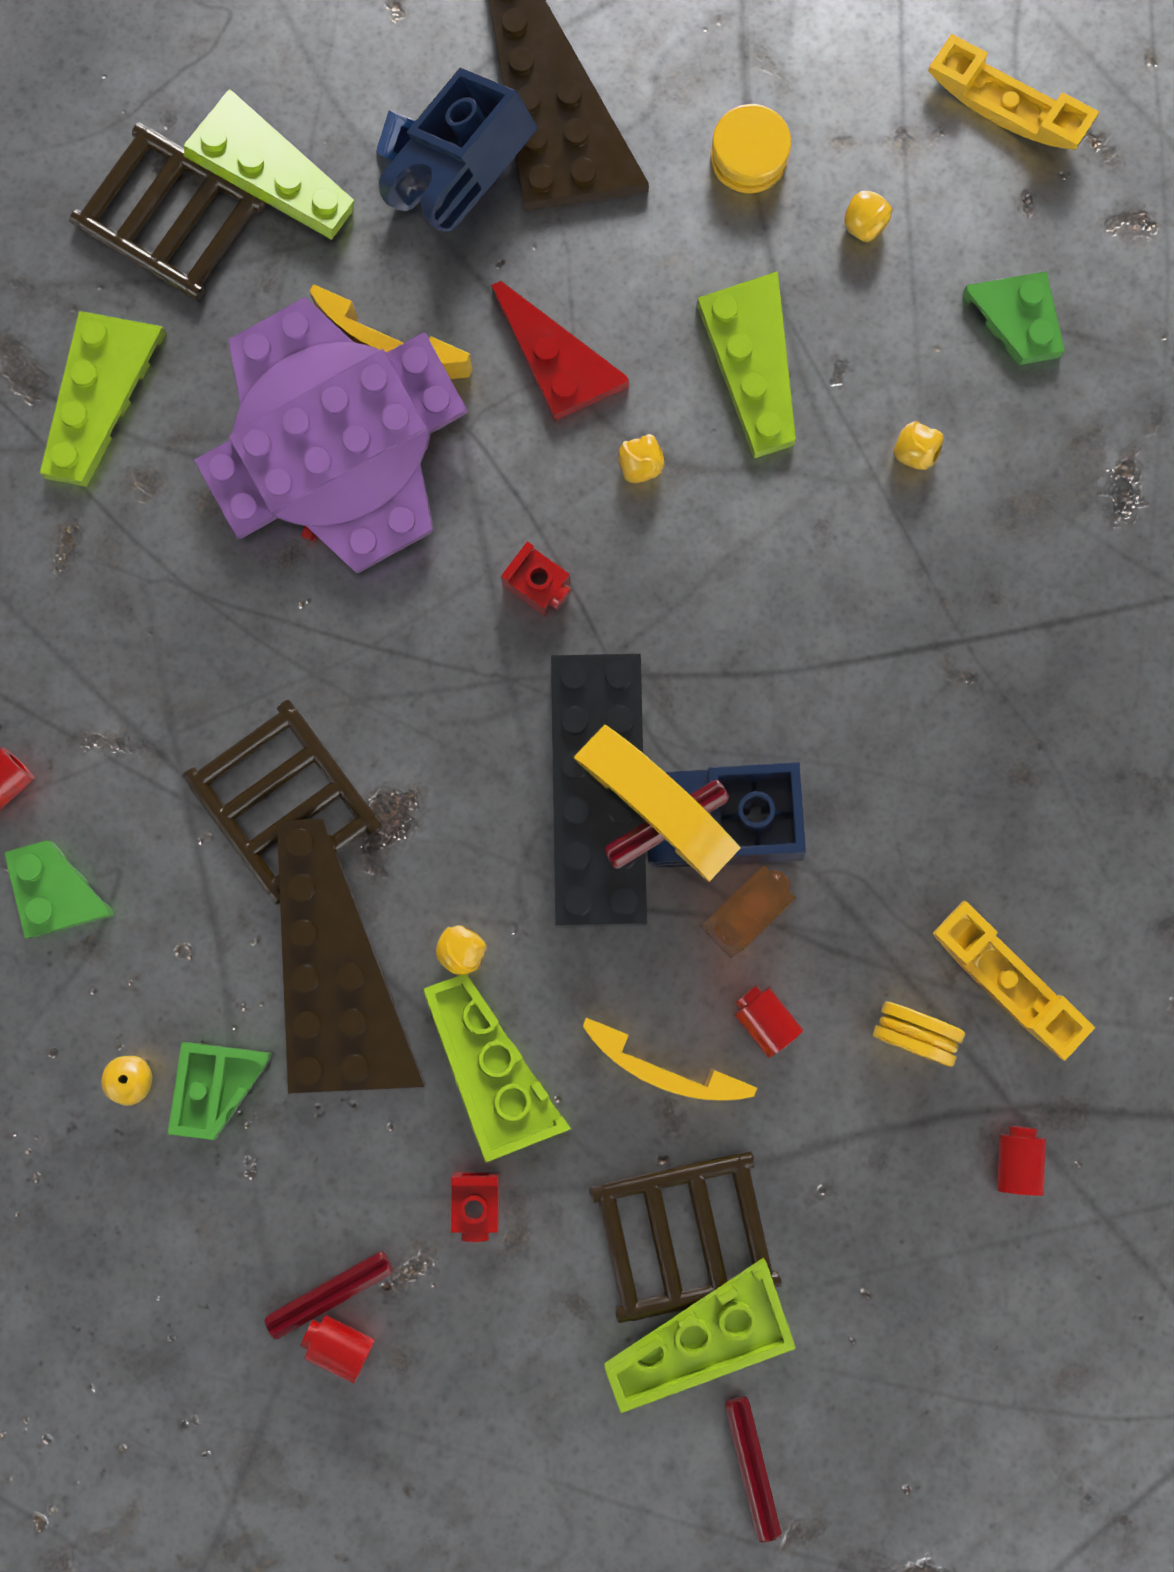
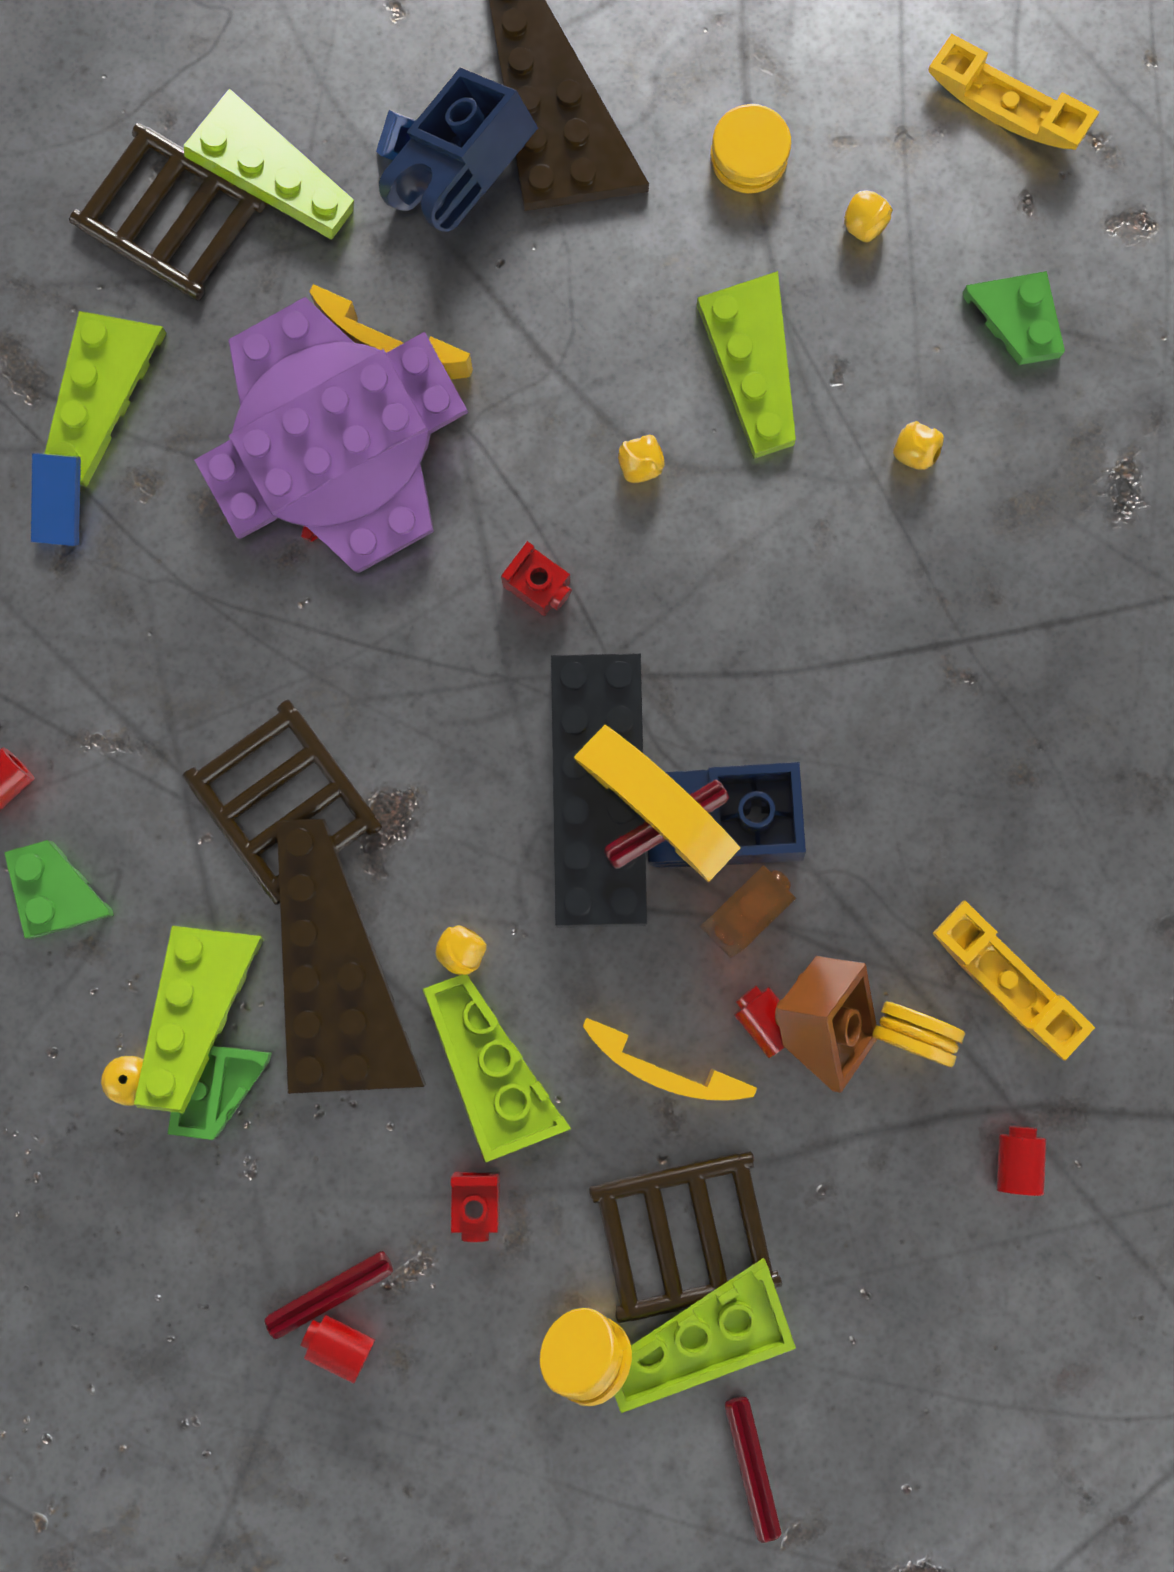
(55, 499): none -> blue tile
(190, 1010): none -> lime wing
(561, 364): red wing -> none
(585, 1357): none -> yellow head
(829, 1019): none -> dark orange slope

